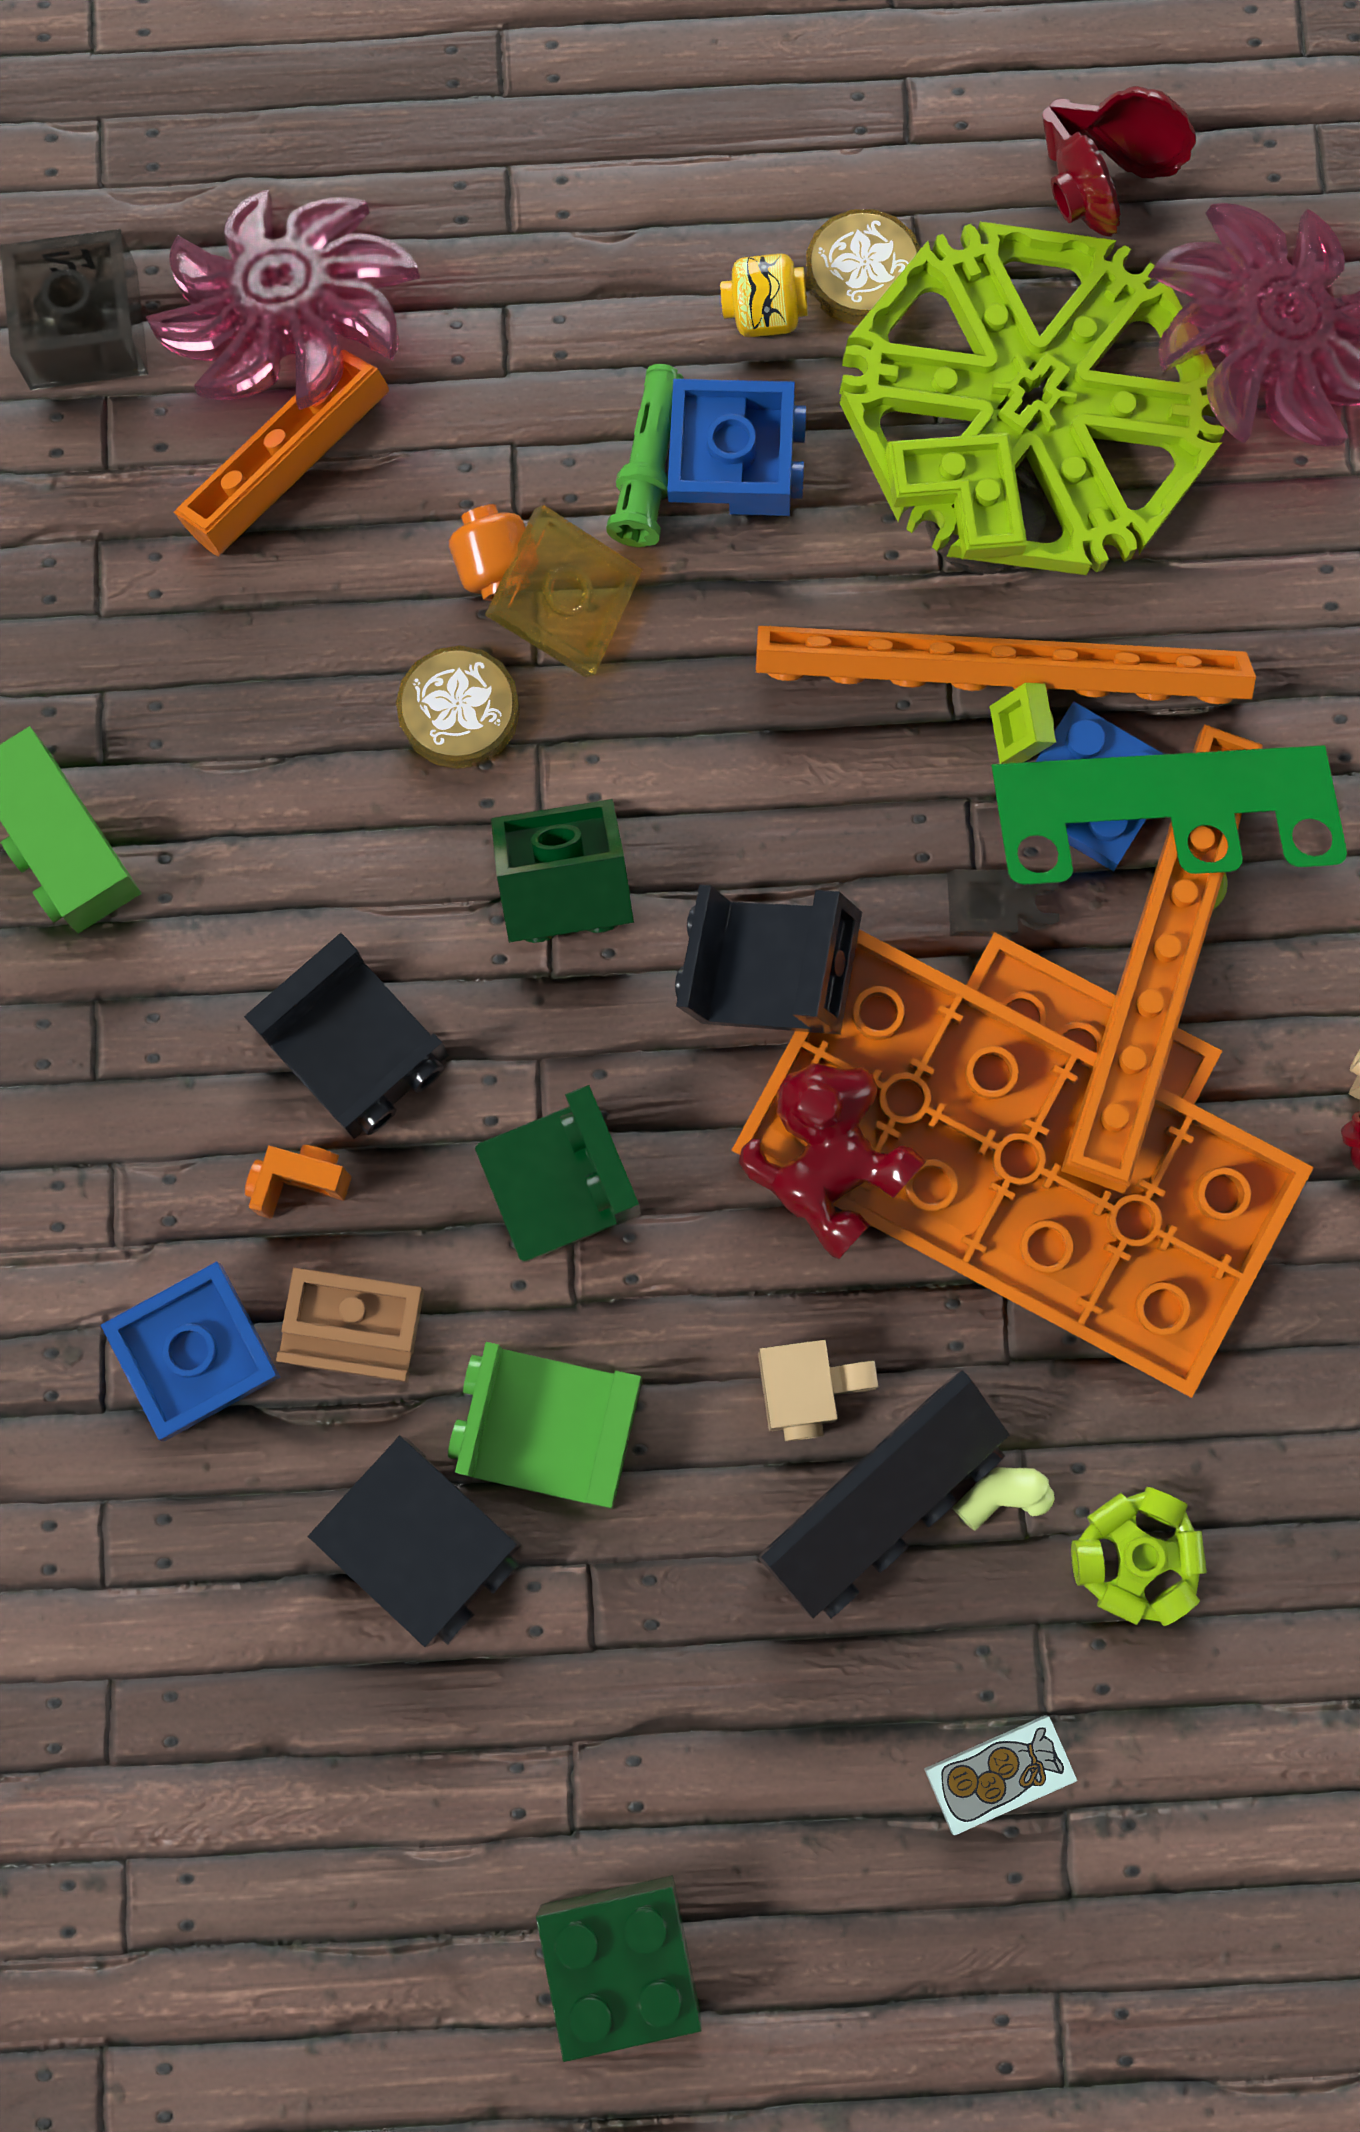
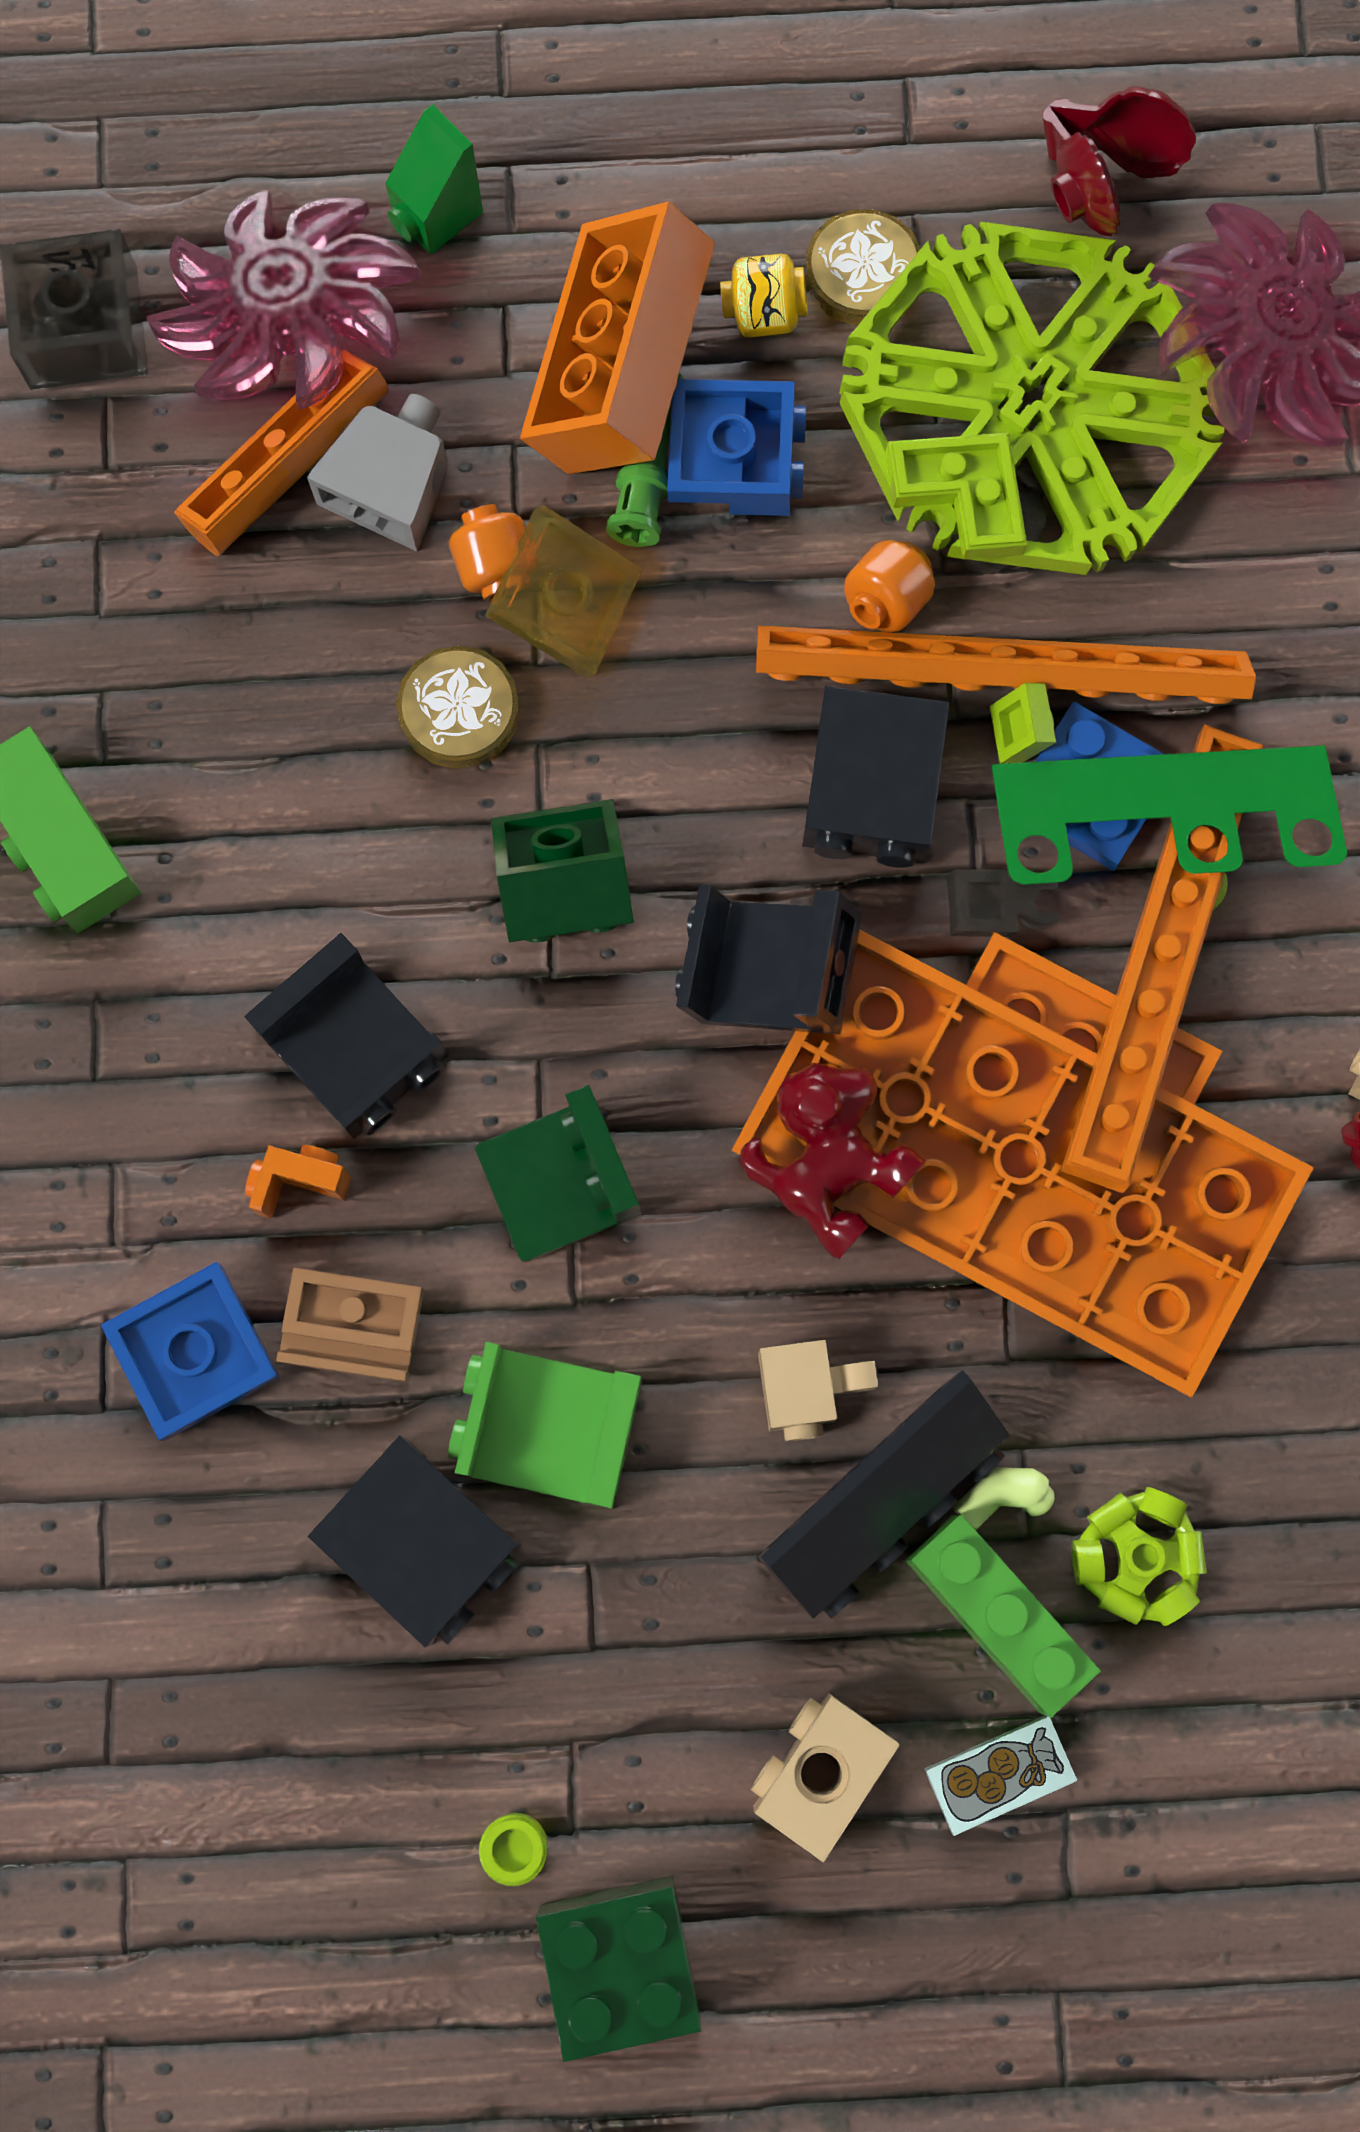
(385, 471): none -> light grey torso
(434, 183): none -> green slope
(513, 1849): none -> lime tile
(618, 339): none -> orange brick
(820, 1816): none -> tan brick
(875, 776): none -> black panel
(889, 584): none -> orange head
(1002, 1615): none -> bright green brick

